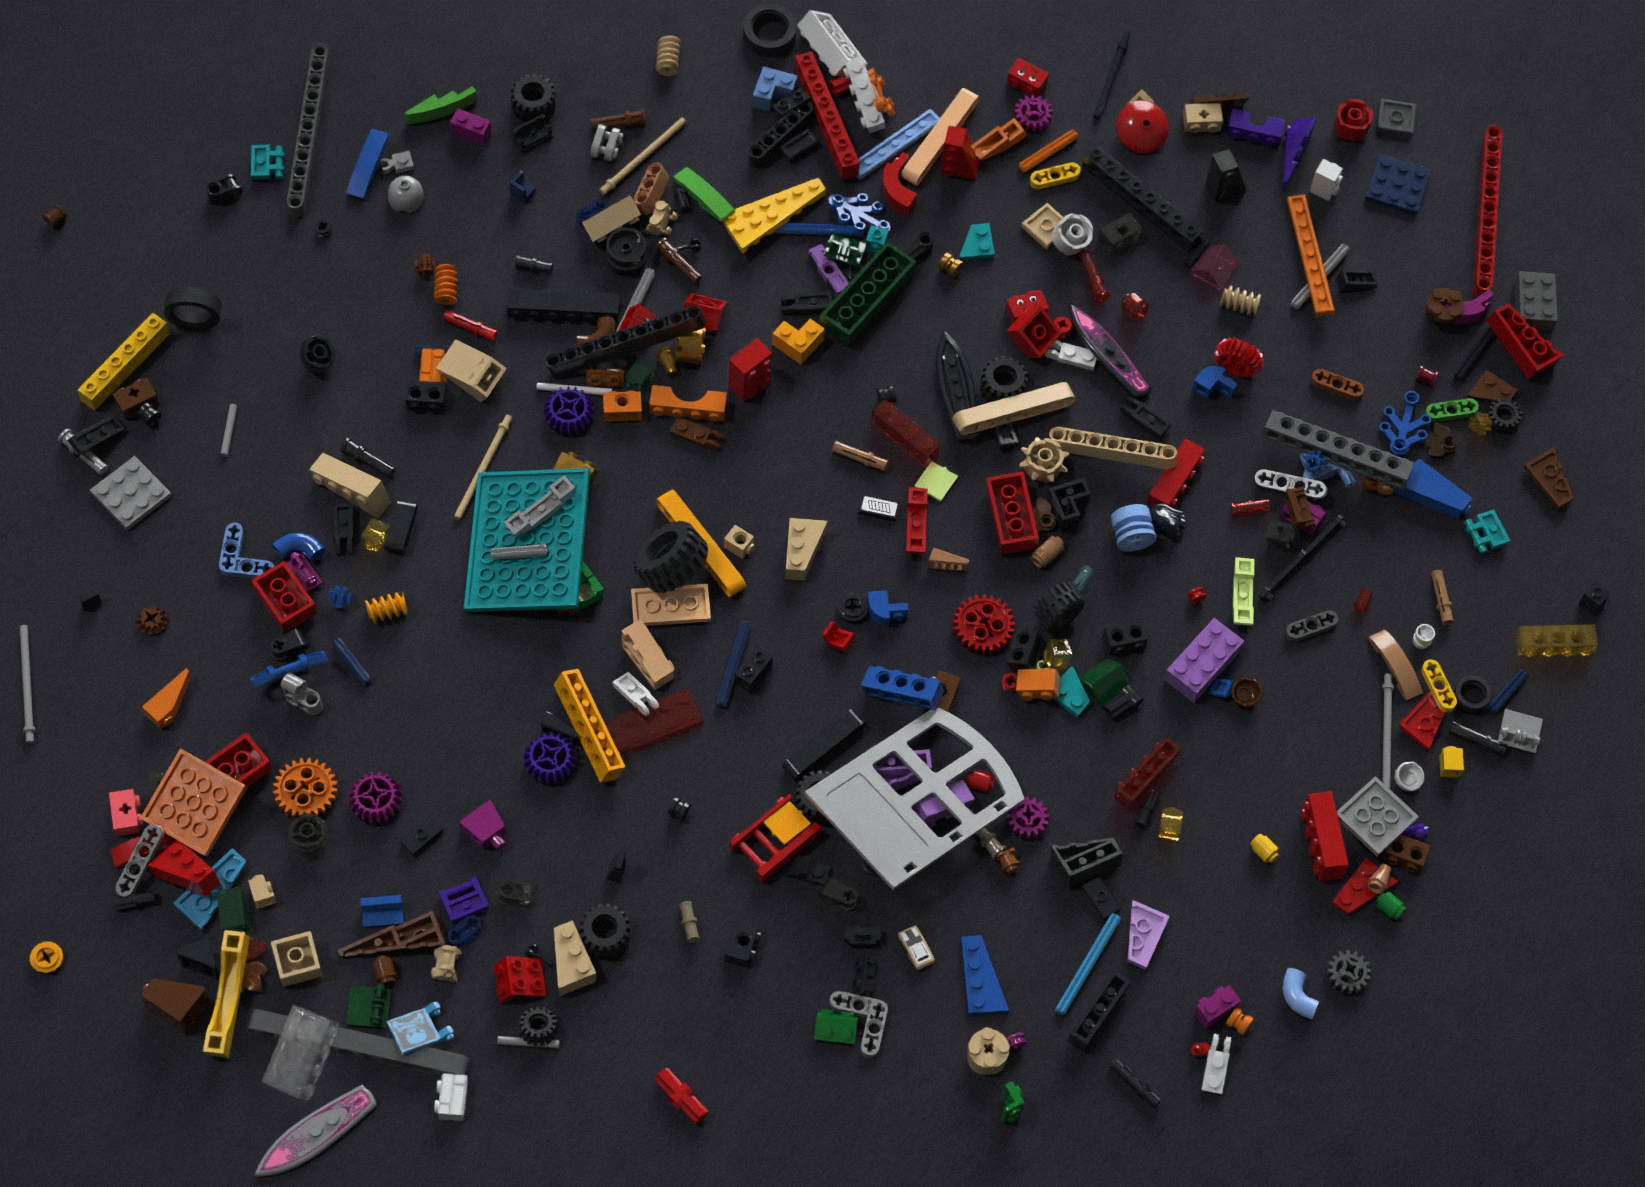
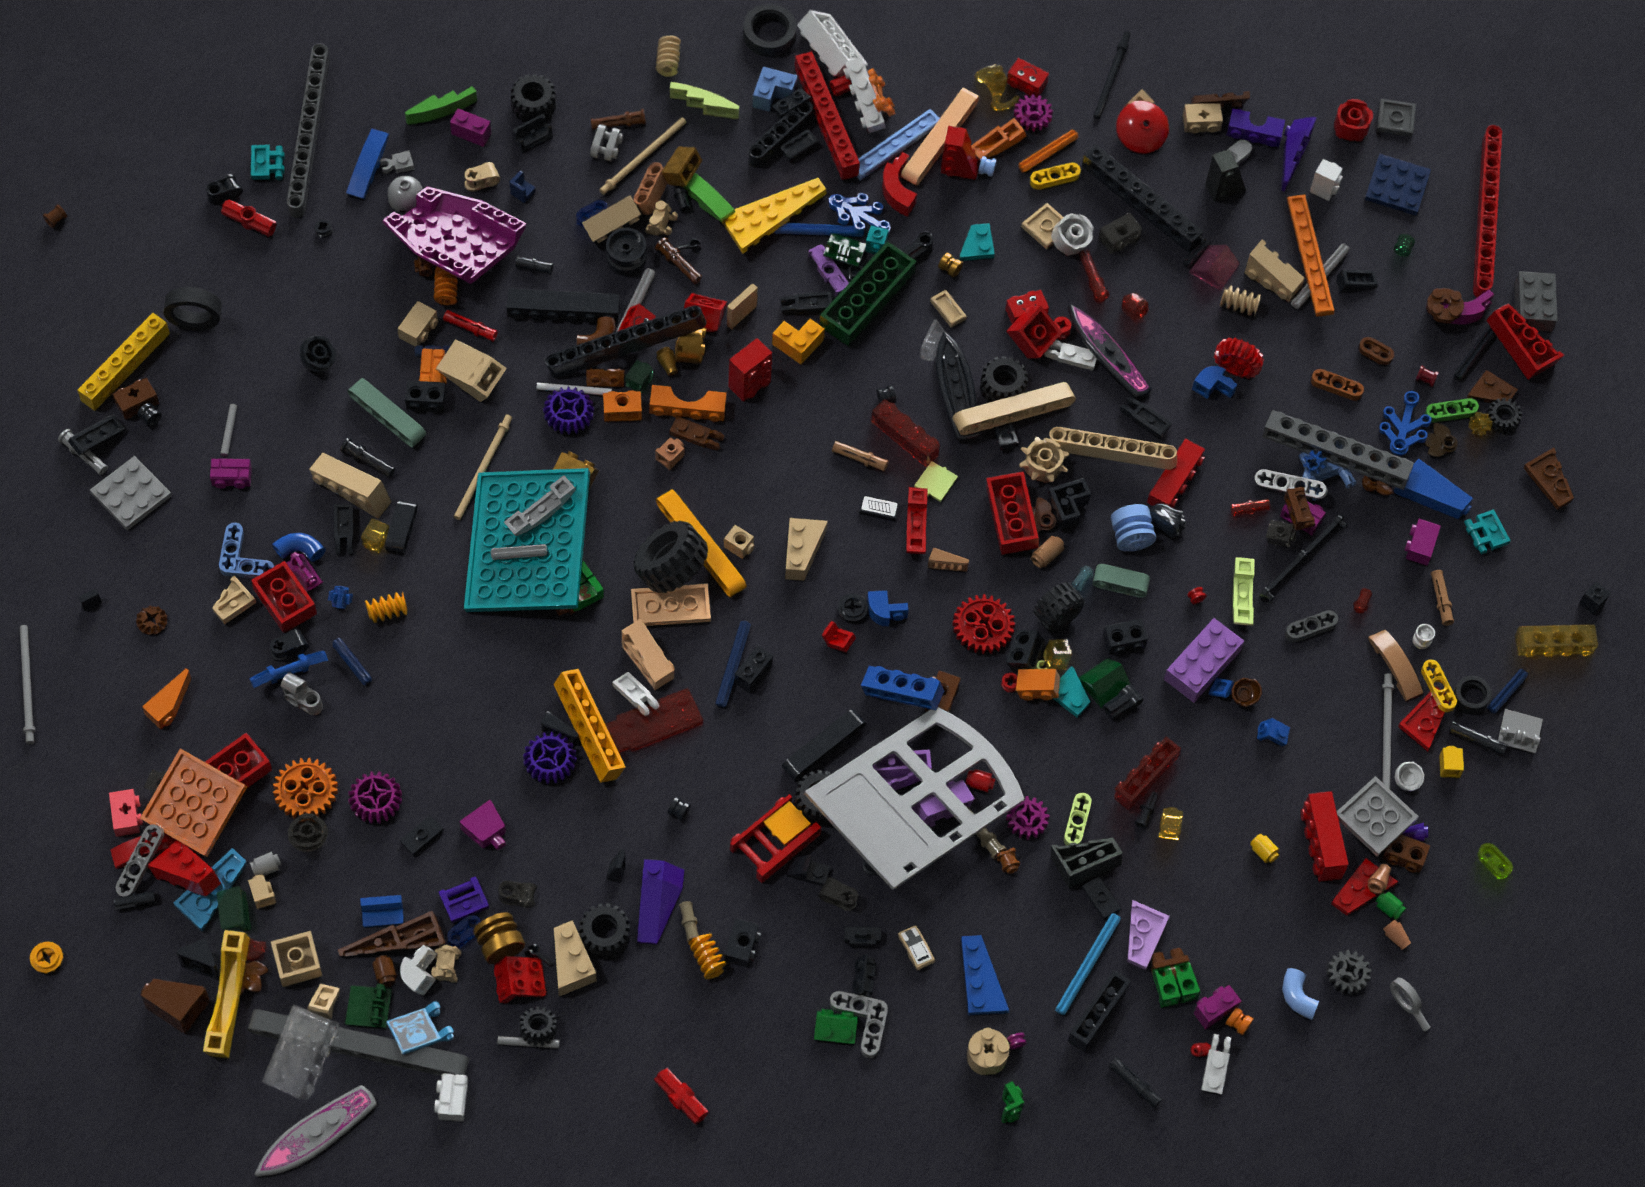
(230, 473): none -> magenta brick
(233, 601): none -> tan wing
(241, 213): none -> red piece
(265, 864): none -> light grey brick
(323, 1000): none -> tan slope
(387, 412): none -> sand green beam
(414, 970): none -> white brick
(418, 324): none -> tan brick
(454, 229): none -> magenta wedge
(482, 175): none -> tan piece
(498, 937): none -> pearl gold wheel
(659, 893): none -> dark purple wedge
(666, 456): none -> nougat brick
(682, 166): none -> pearl gold brick
(699, 98): none -> yellowish green slope
(706, 956): none -> light orange piece
(742, 306): none -> tan tile
(930, 344): none -> clear slope
(948, 308): none -> tan tile
(987, 166): none -> light blue wheel
(996, 84): none -> clear yellow piece
(1075, 812): none -> yellowish green beam
(1121, 580): none -> sand green beam
(1174, 978): none -> green hips
(1241, 151): none -> light grey piece
(1273, 273): none -> tan wedge
(1274, 731): none -> blue bracket
(1376, 350): none -> reddish brown plate
(1397, 934): none -> nougat cone
(1404, 245): none -> clear green wheel
(1408, 1000): none -> light grey piece
(1423, 541): none -> magenta brick
(1496, 860): none -> clear neon green plate

